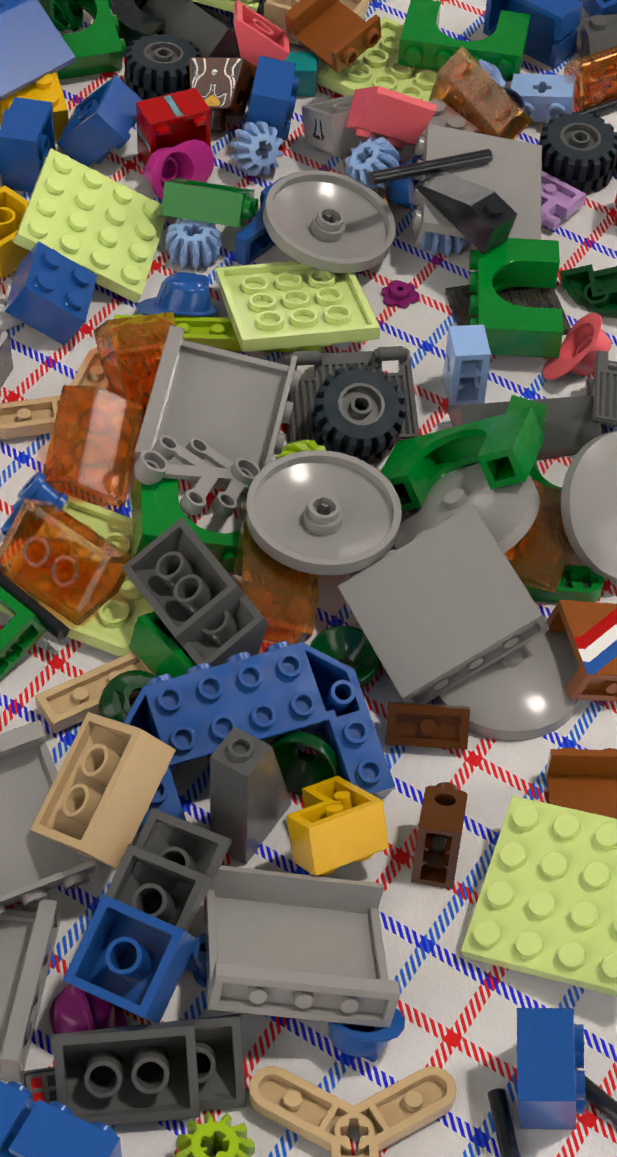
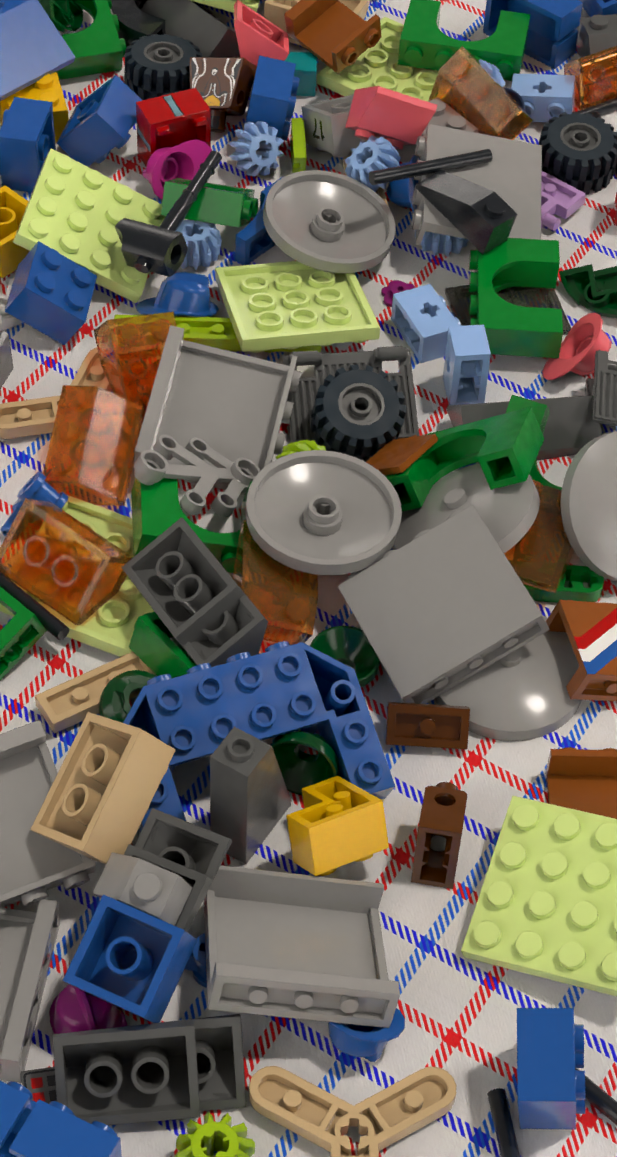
(144, 887): none -> light grey slope
(162, 247): none -> black piece
(298, 145): none -> lime tile
(401, 453): none -> dark orange piece
(423, 321): none -> light blue brick

